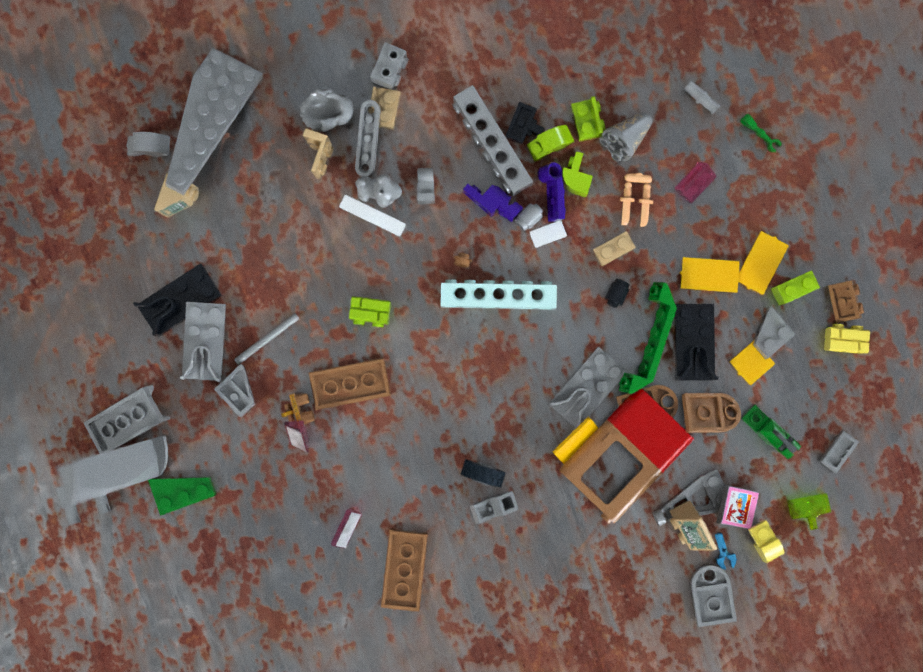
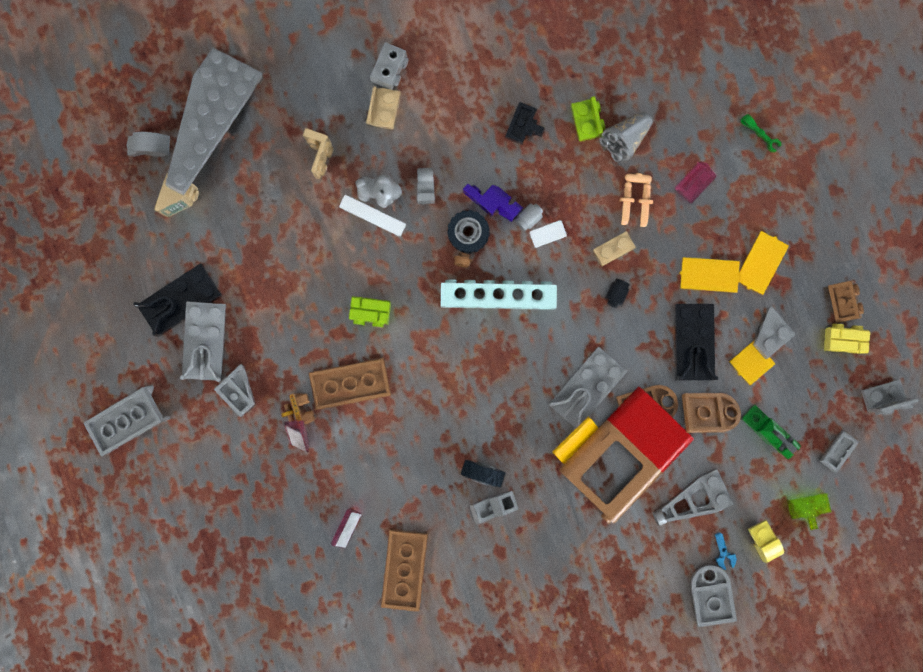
(108, 473): light grey piece -> none
(180, 492): green wing -> none
(266, 339): light grey bar -> none
(326, 109): light grey hair -> none
(367, 138): light grey plate -> none
(468, 219): none -> black wheel
(471, 98): light grey brick -> none
(550, 141): lime brick -> none
(555, 190): dark purple plate -> none
(574, 181): lime brick -> none
(653, 351): green slope -> none
(691, 527): tan slope -> none
(702, 97): light grey pin -> none
(737, 507): tile -> none
(795, 288): lime brick -> none
(887, 398): none -> light grey bracket

